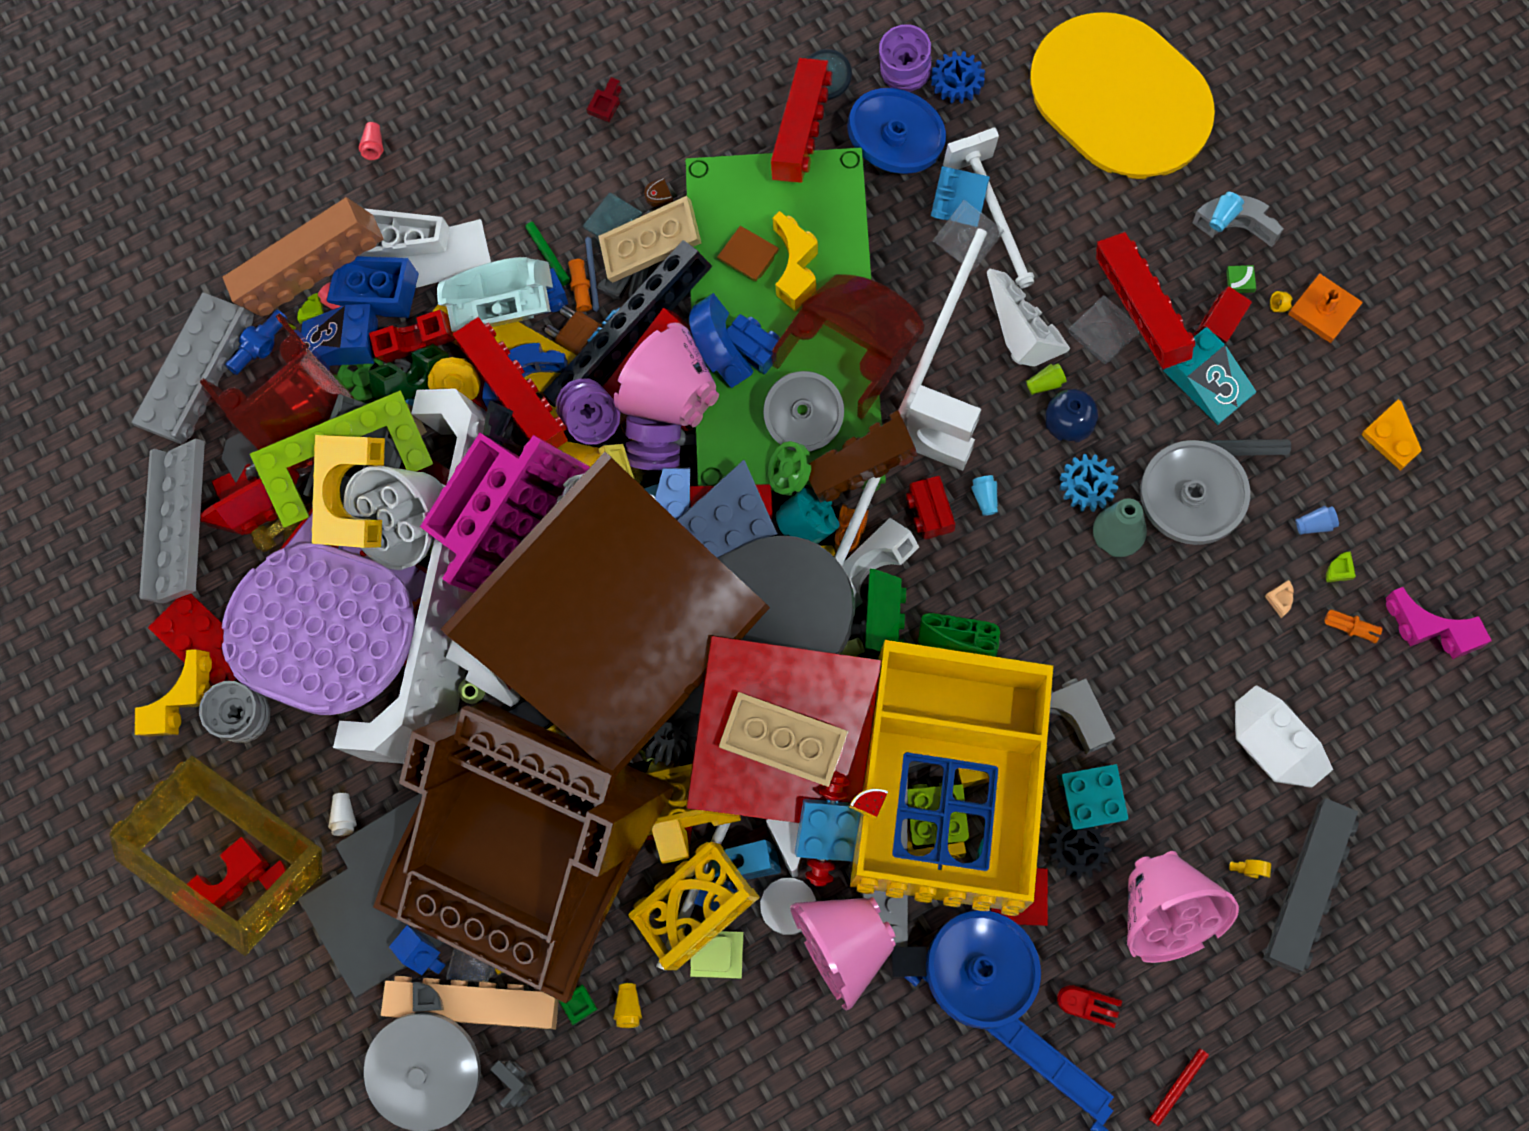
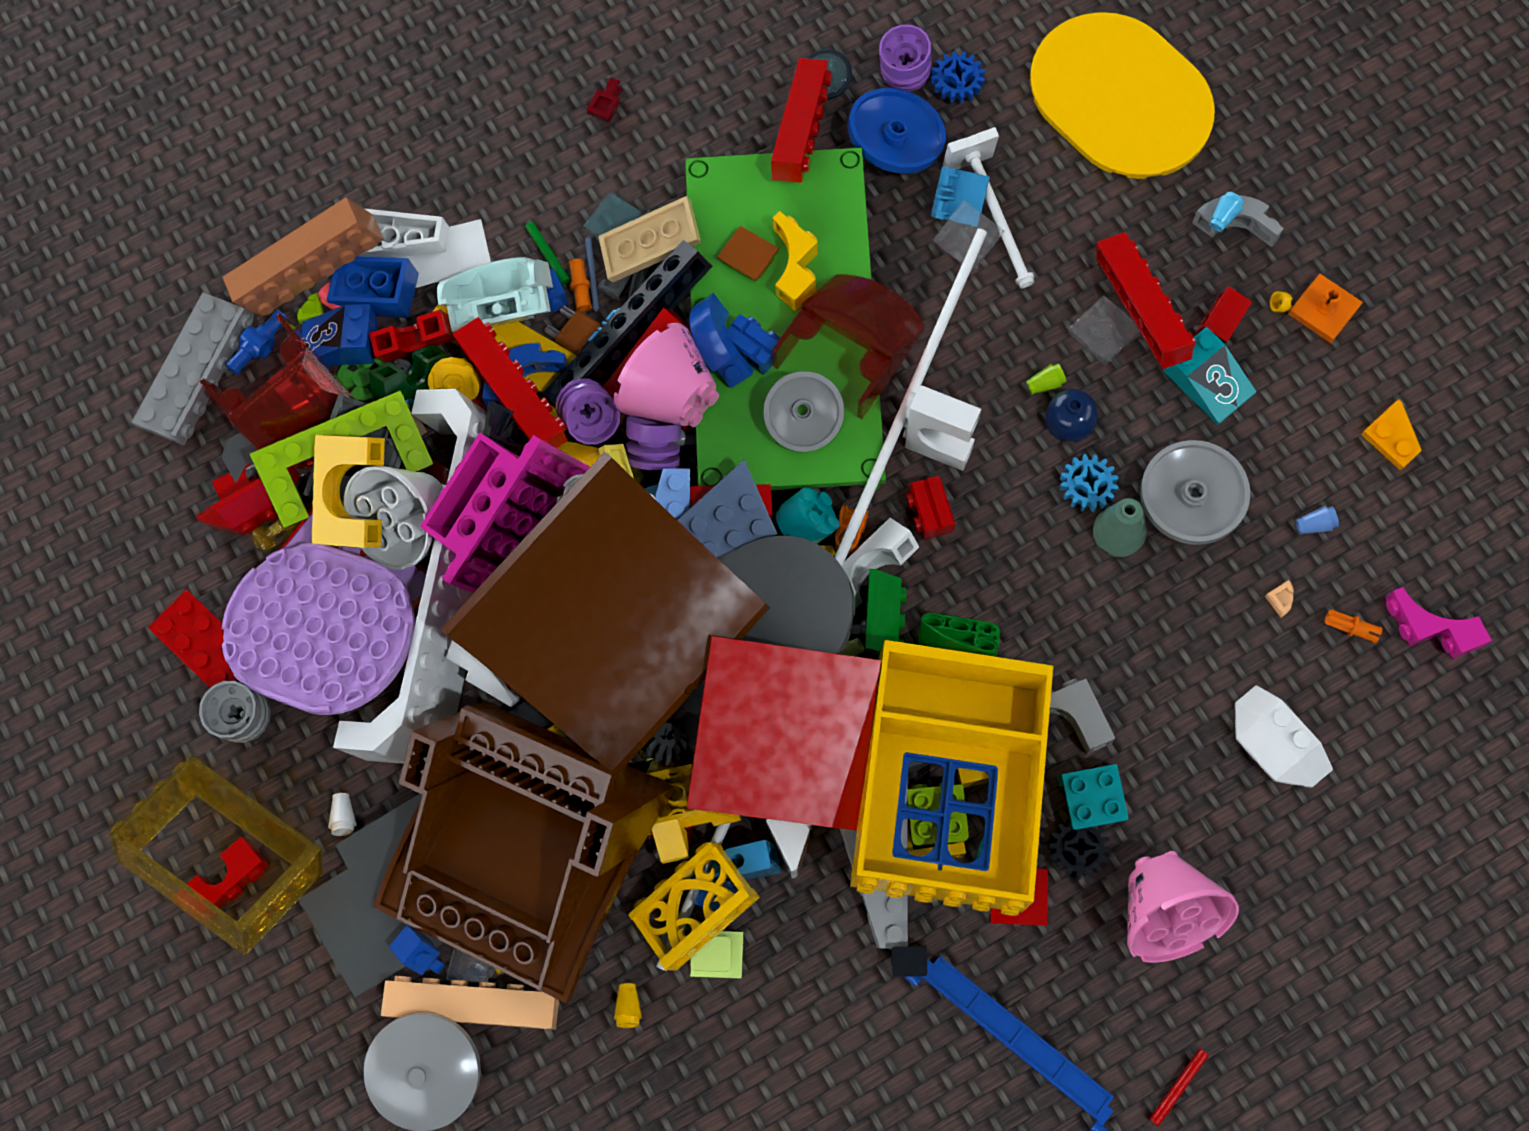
(163, 715): yellow arch -> none
(172, 522): light grey bracket -> none
(272, 874): red tile -> none
(371, 142): coral cone -> none
(426, 998): dark grey tile -> none
(479, 694): yellowish green cone -> none
(513, 1076): dark grey bracket -> none
(579, 1006): green tile -> none
(658, 193): reddish brown tile -> none
(777, 901): white tile -> none
(783, 739): tan plate -> none
(792, 473): bright green piece -> none
(827, 831): dark azure plate -> none
(845, 942): bright pink cone -> none
(862, 459): reddish brown wedge -> none
(869, 802): red tile -> none
(983, 969): blue dish -> none
(986, 494): medium azure cone -> none
(1022, 328): white wedge -> none
(1081, 1003): red arm -> none
(1241, 278): bright green tile -> none
(1252, 868): yellow piece -> none
(1255, 447): dark grey axle -> none
(1311, 886): dark grey brick -> none
(1341, 568): lime tile -> none

